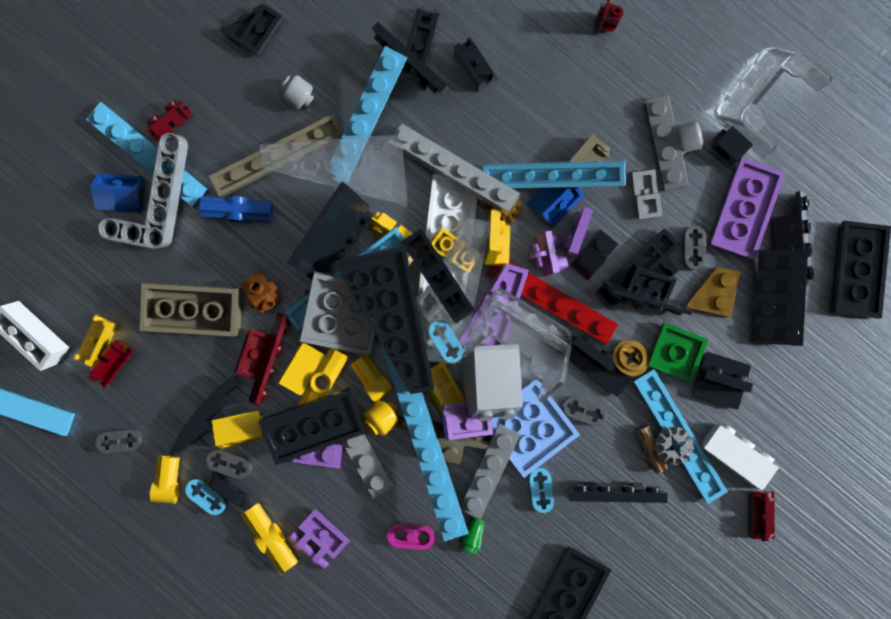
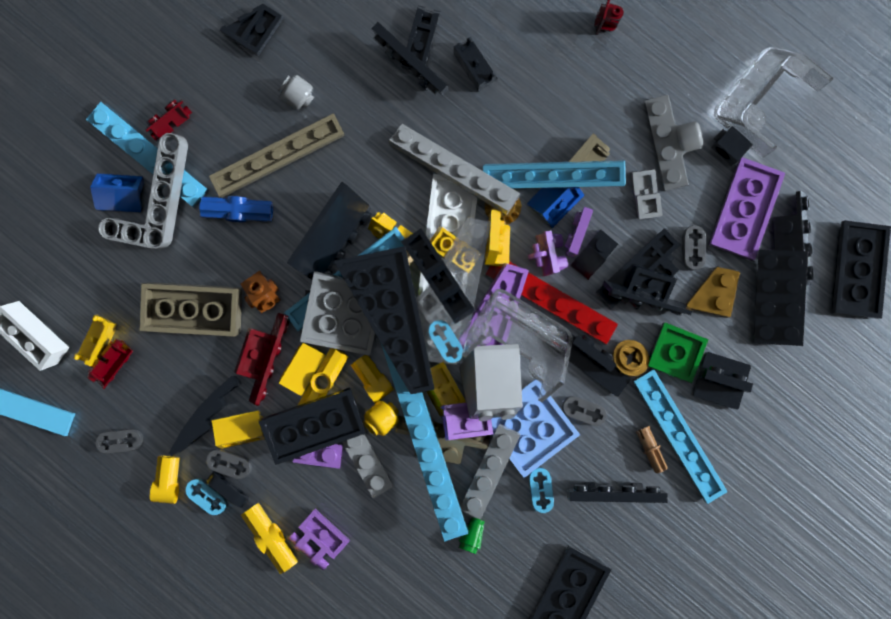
(364, 163): clear wing -> none
(375, 94): medium azure plate -> none
(410, 539): dark pink plate -> none
(664, 442): light grey gear -> none
(739, 456): white brick -> none
(762, 515): dark red hinge -> none

